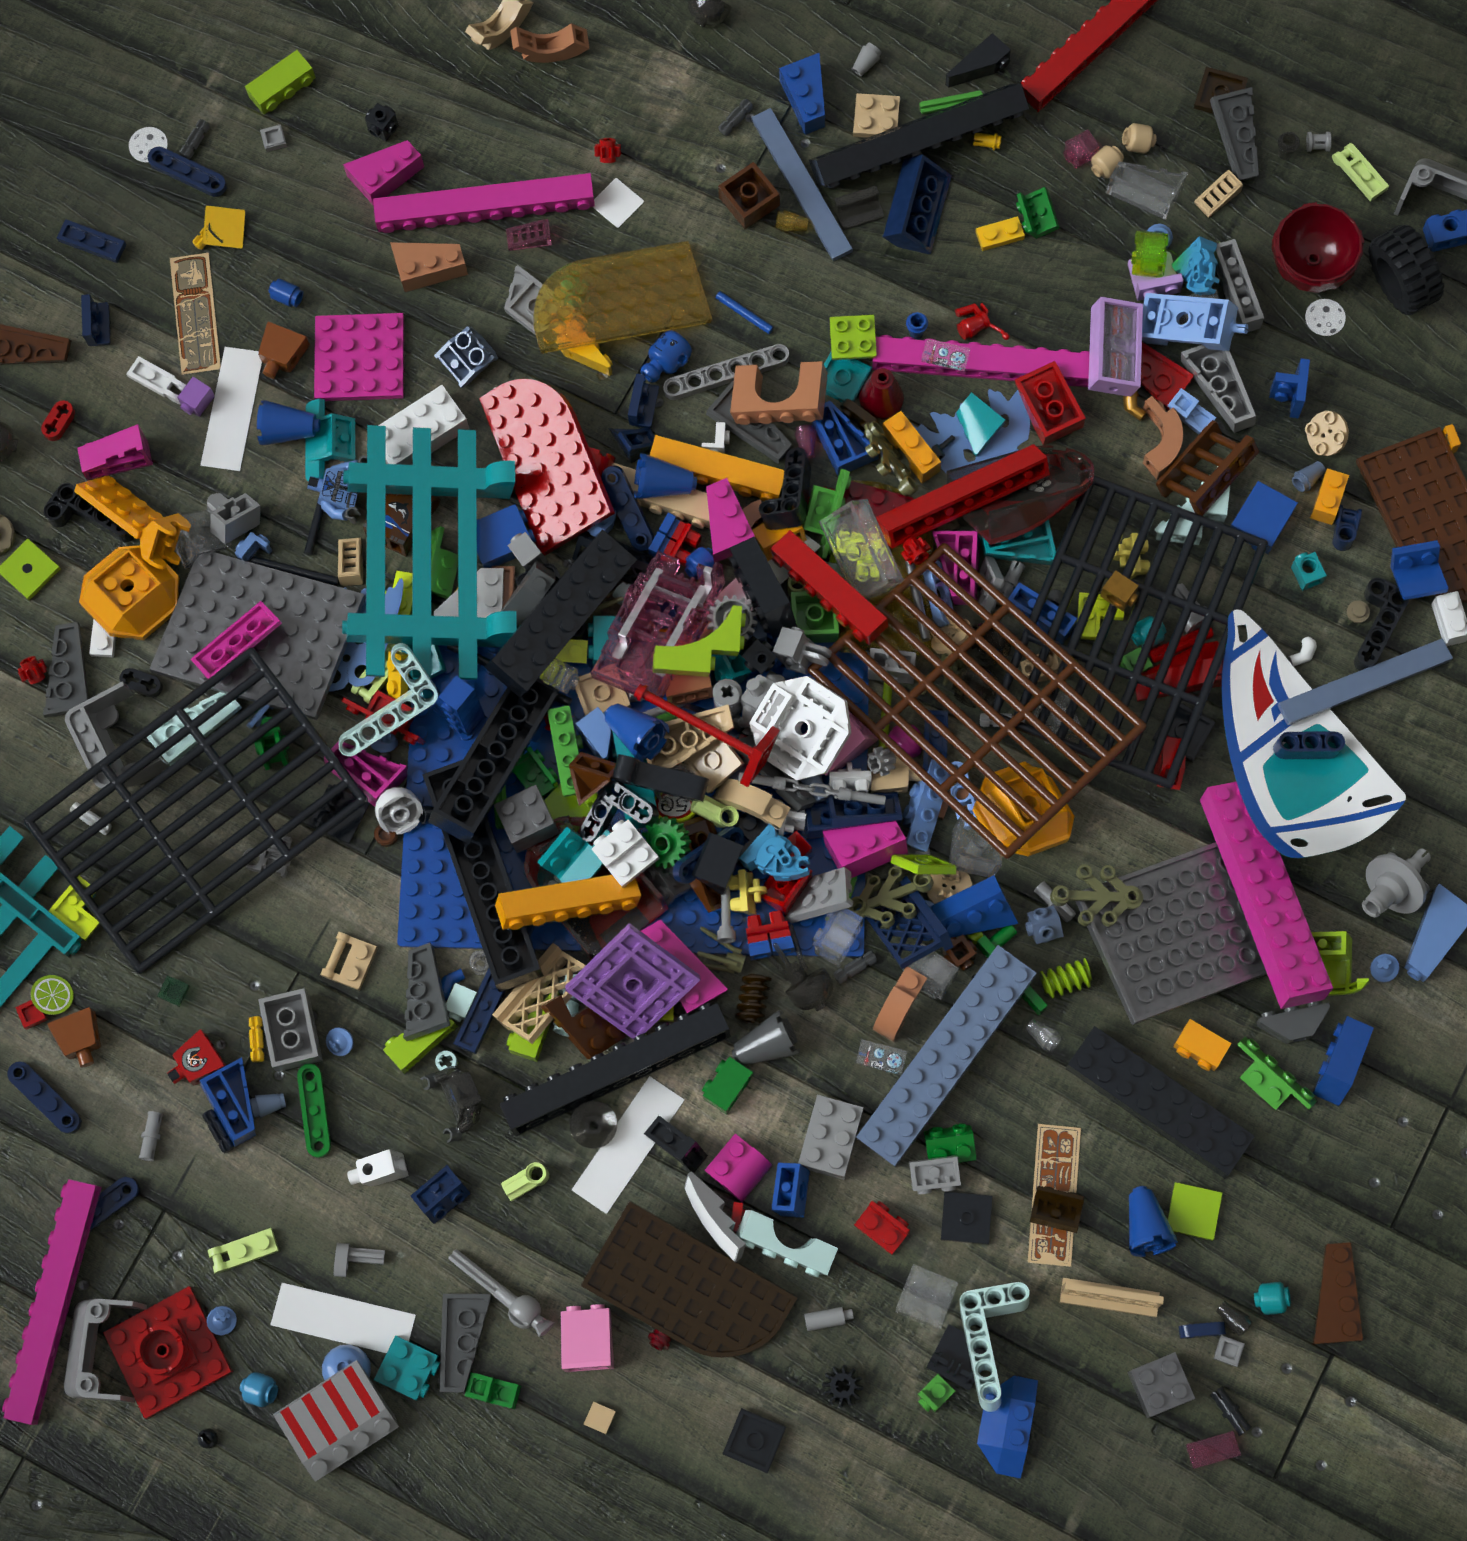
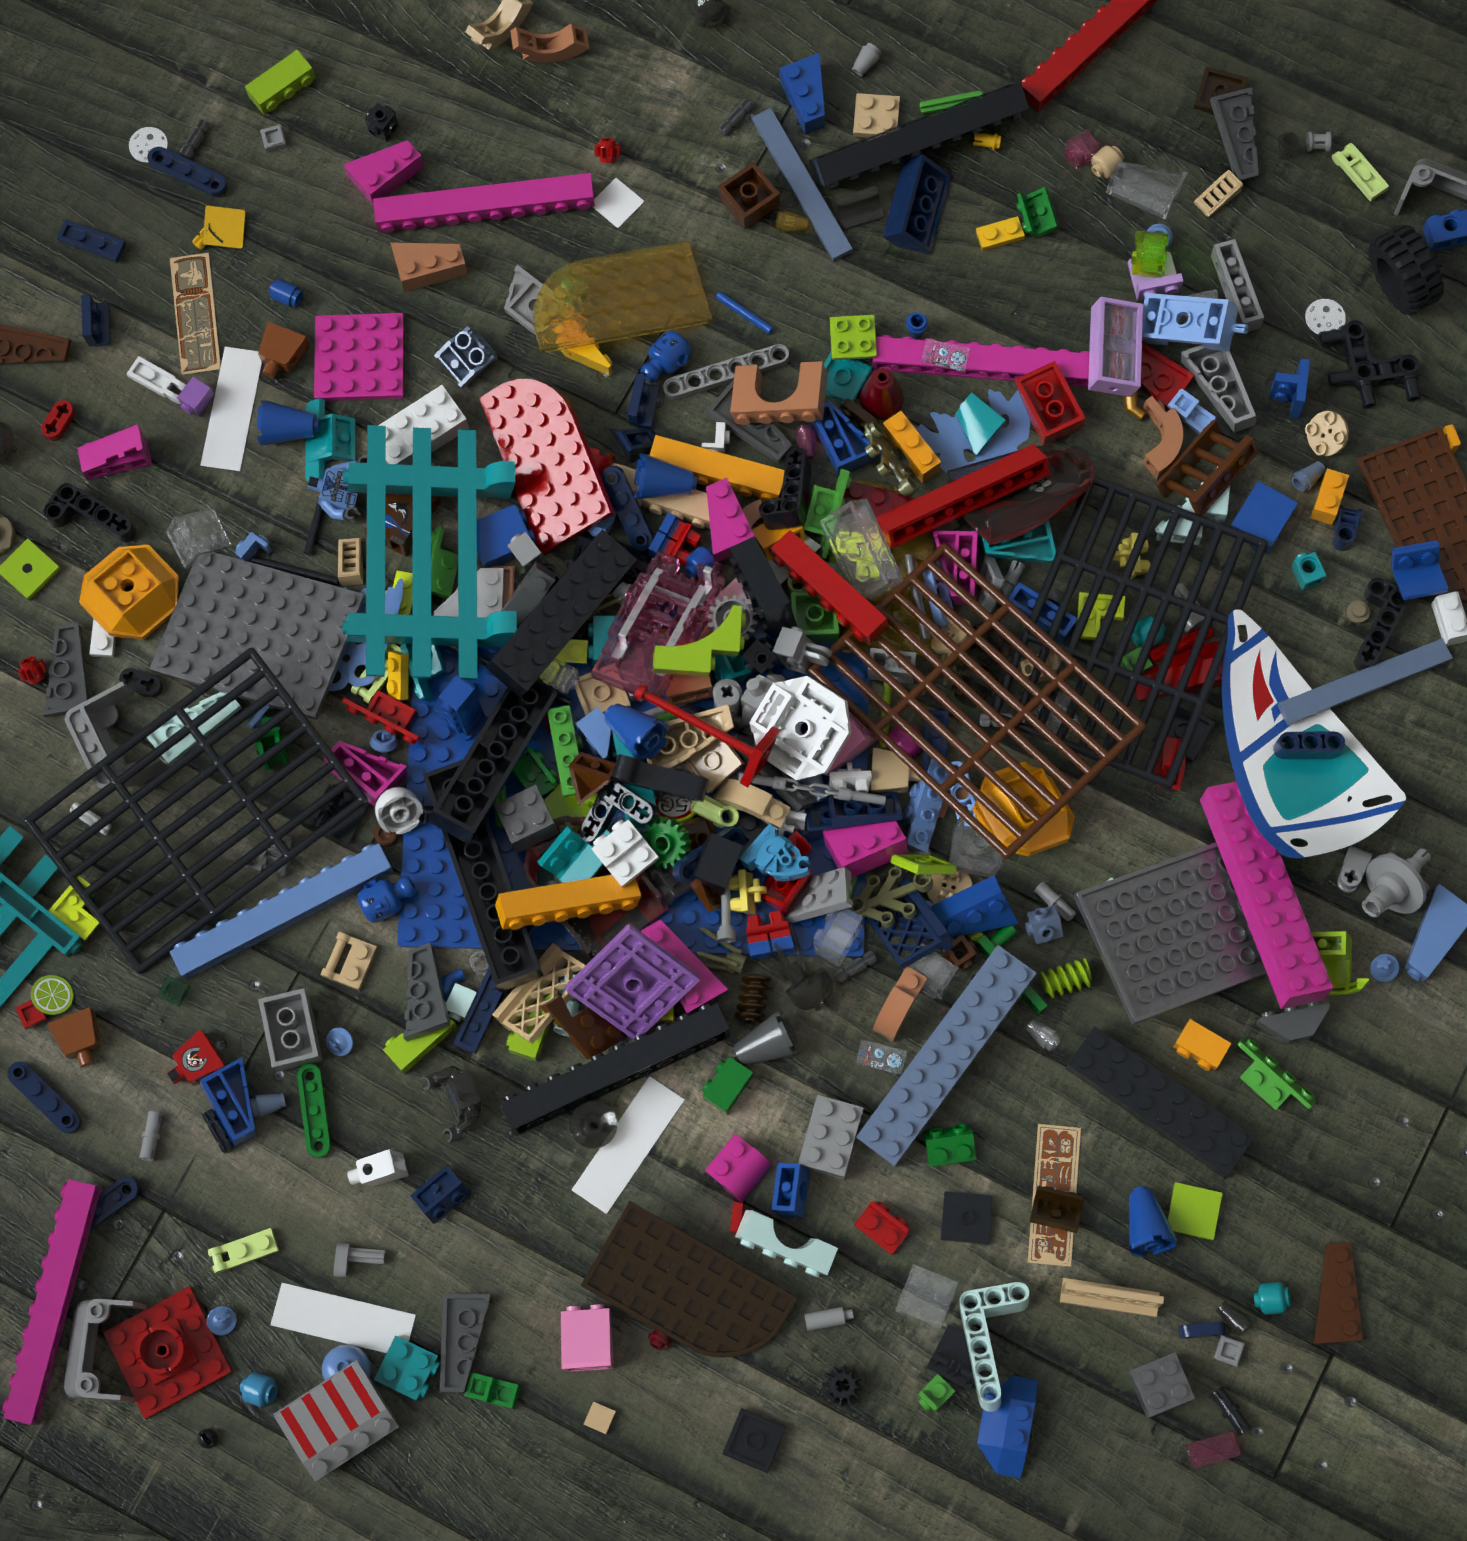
(156, 533): light orange hinge -> none
(232, 516): light grey brick -> none
(236, 639): dark pink slope -> none
(256, 1039): yellow axle -> none
(281, 911): none -> medium blue brick
(383, 898): none -> blue piece
(393, 708): light aqua beam -> none
(447, 1054): light aqua bush -> none
(523, 1182): yellowish green piece -> none
(523, 1310): light grey piece -> none
(538, 241): clear pink slope -> none
(676, 1144): black bracket -> none
(710, 1212): slope -> none
(881, 761): light grey gear -> none
(915, 550): red gear -> none
(934, 1174): light grey bracket -> none
(937, 449): black hand -> none
(973, 325): red piece -> none
(981, 62): black slope -> none
(1100, 895): olive plant -> none
(1120, 591): pearl gold brick -> none
(1138, 138): tan head -> none
(1198, 266): dark azure piece -> none
(1306, 654): white arm -> none
(1320, 234): dark red rock -> none
(1343, 1060): blue wedge -> none
(1354, 866): none -> light grey piece
(1379, 372): none -> black pin

